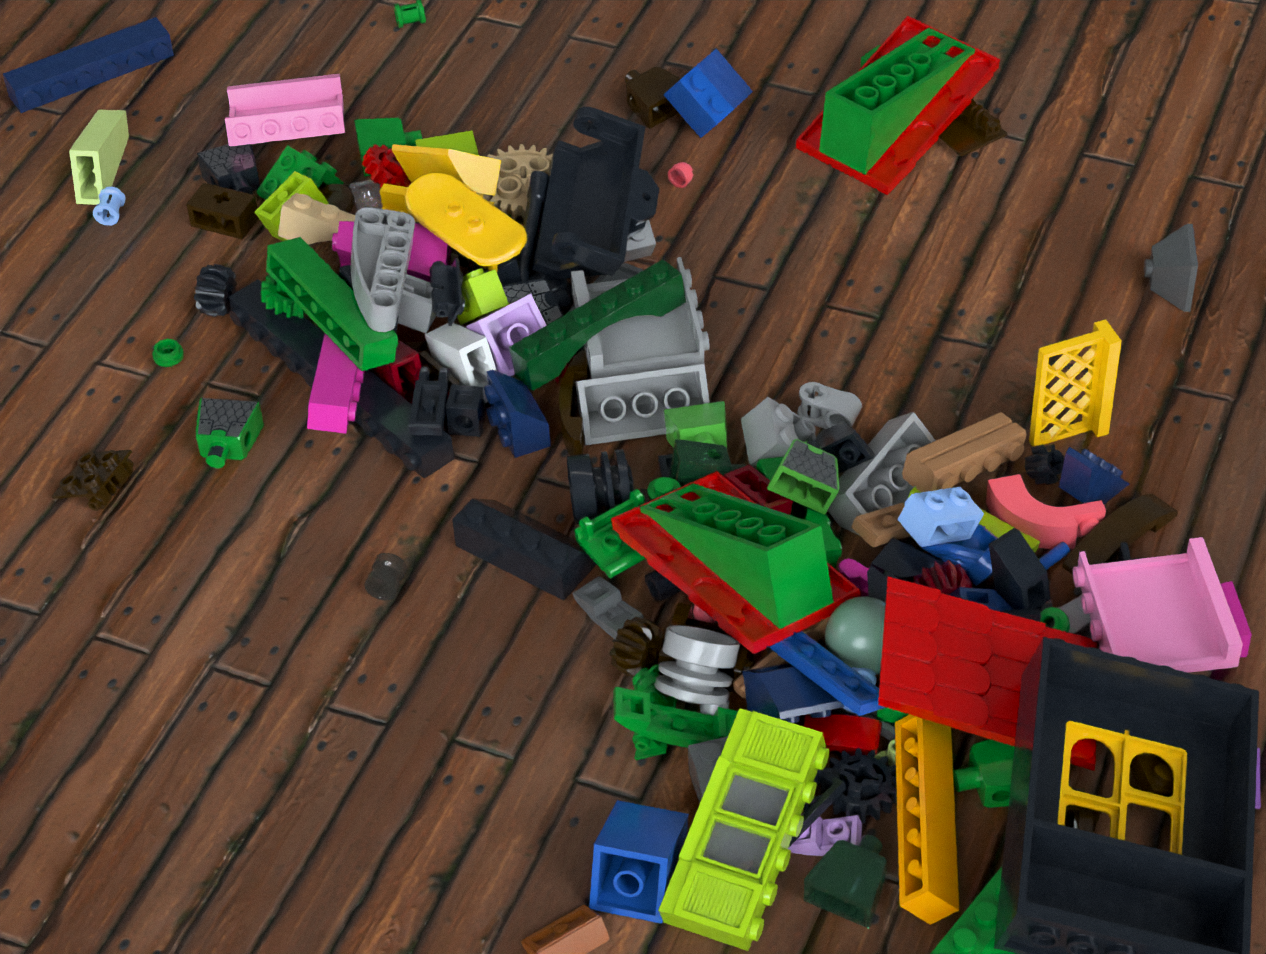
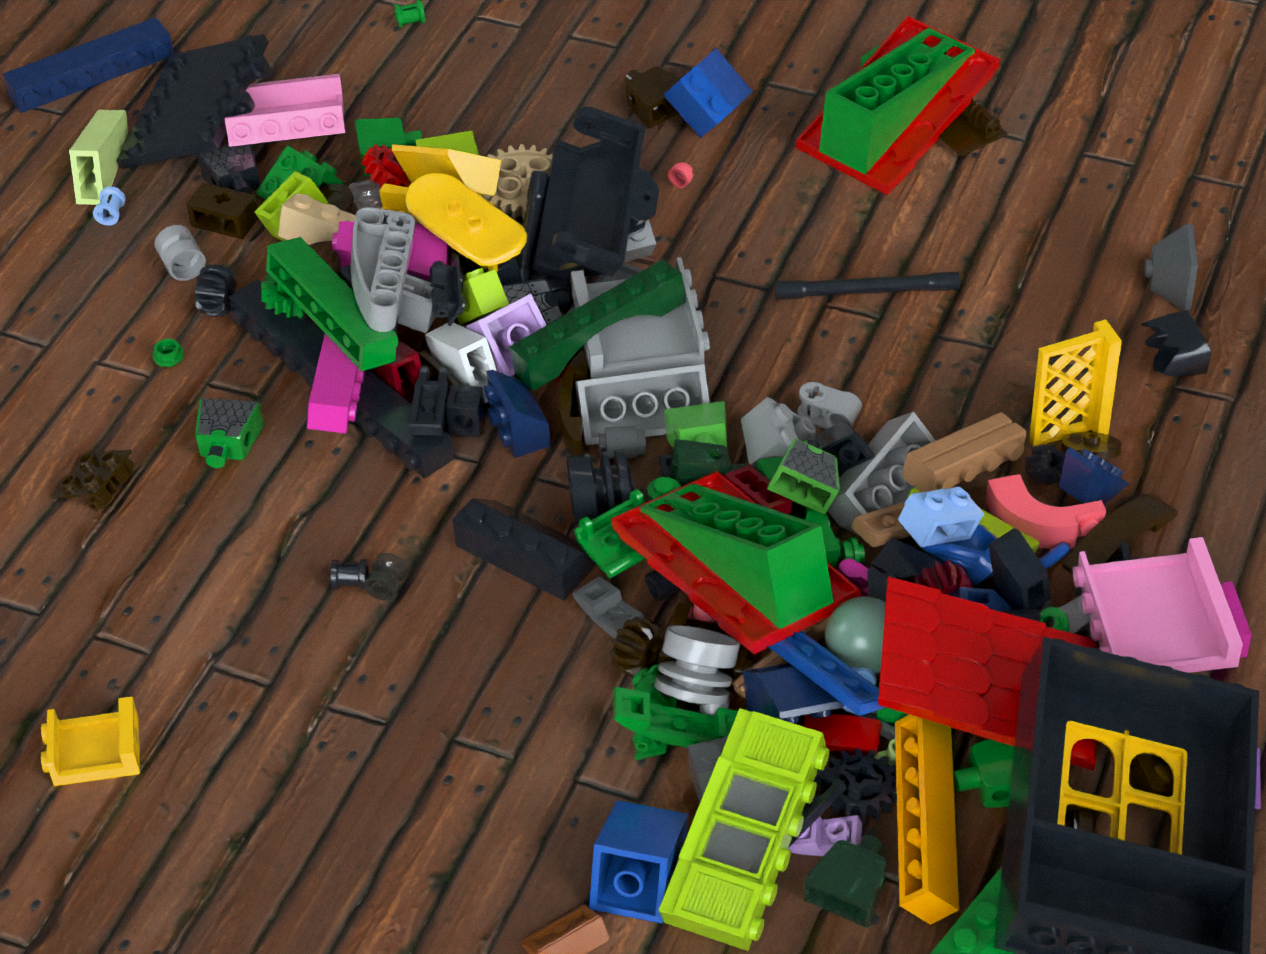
(92, 745): none -> yellow panel
(180, 252): none -> light grey wheel
(193, 99): none -> black hinge
(349, 574): none -> black bush
(626, 438): none -> dark grey brick
(799, 289): none -> black piece
(852, 550): none -> green plate
(1097, 443): none -> dark brown piece
(1181, 344): none -> black piece

